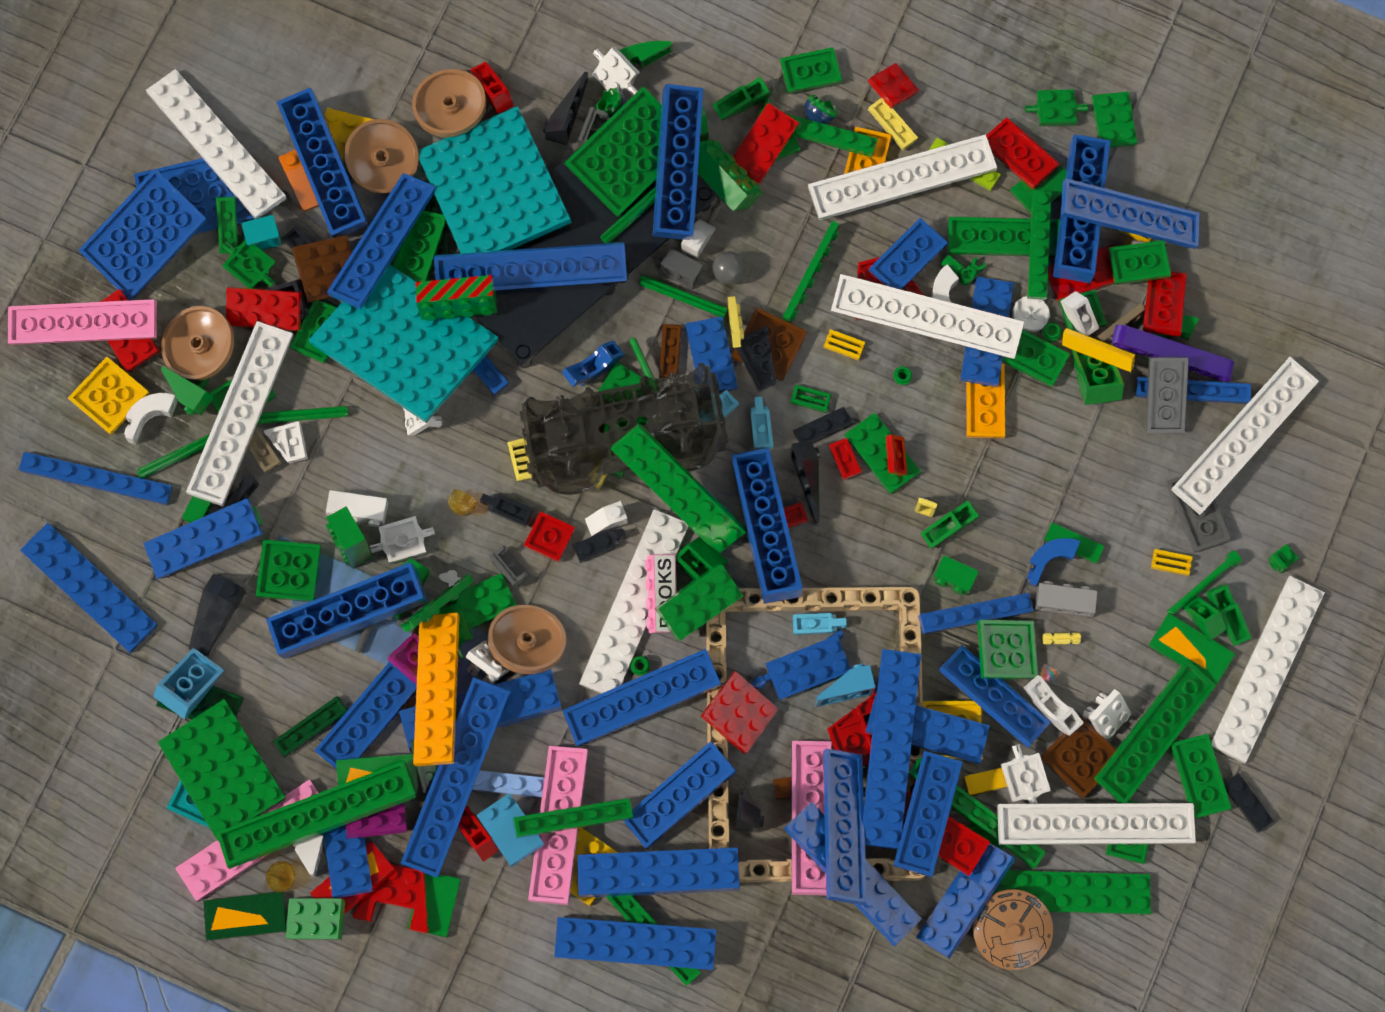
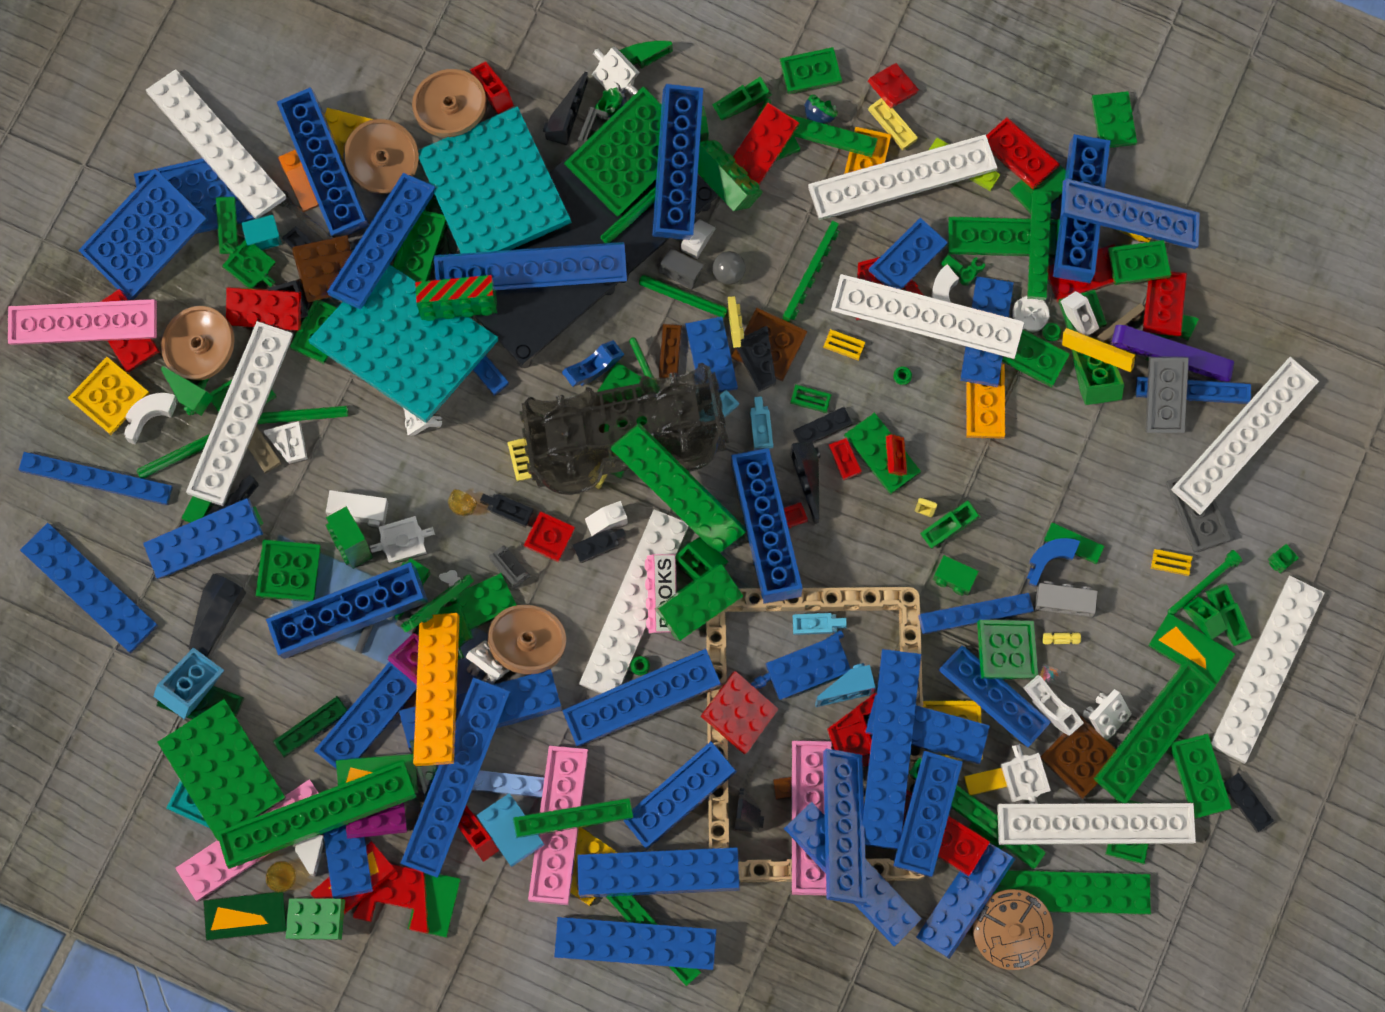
(1056, 107): green plate -> none

